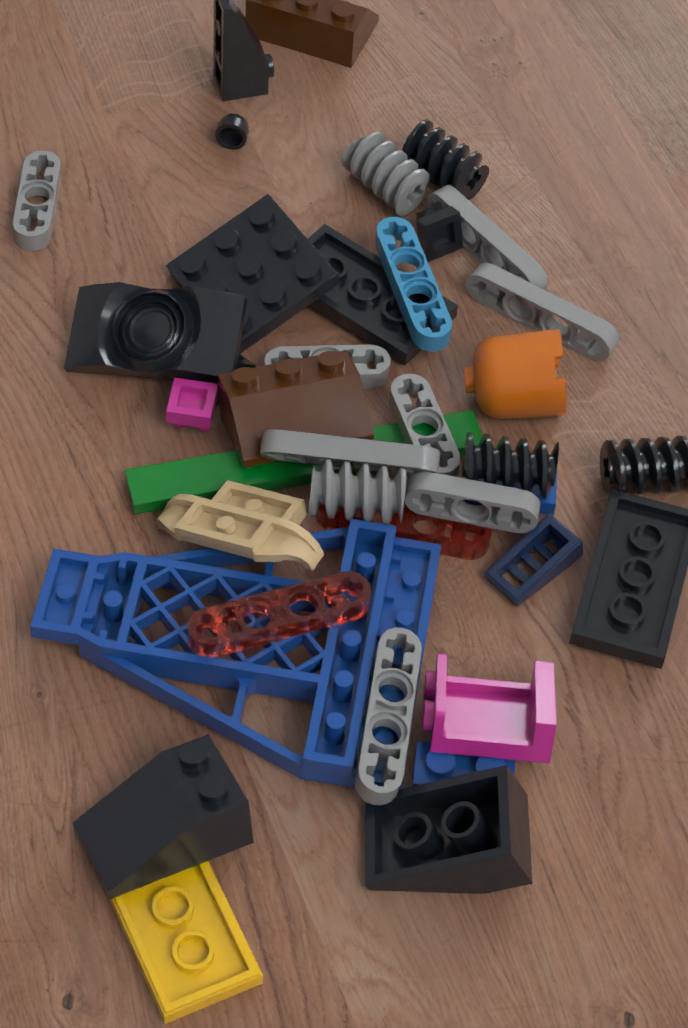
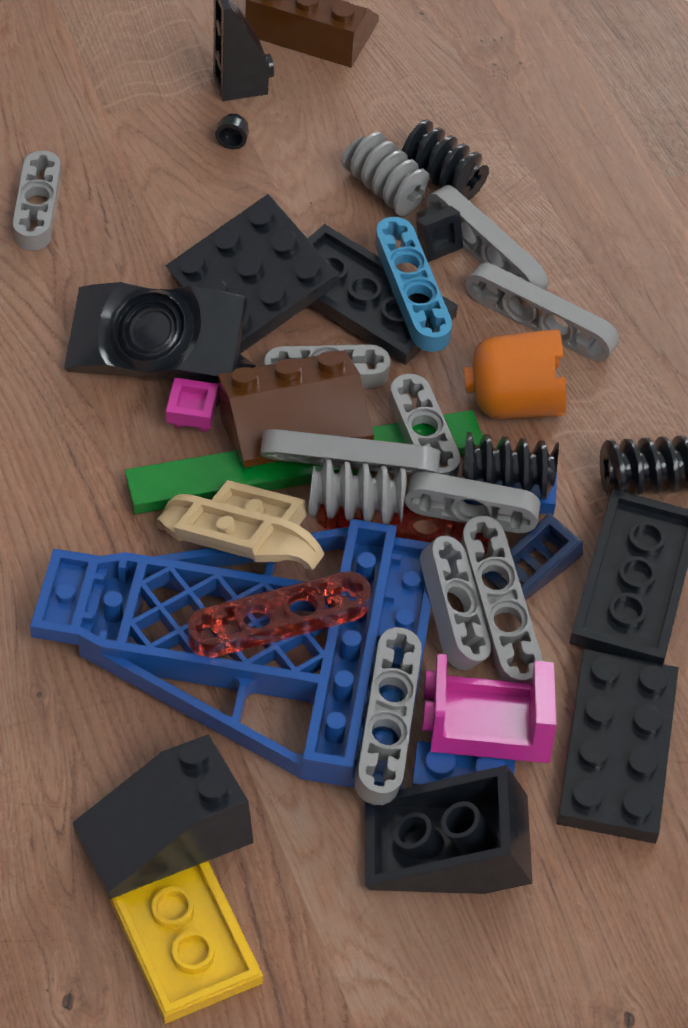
(449, 571): none -> light grey beam
(501, 601): none -> light grey beam
(618, 746): none -> black plate

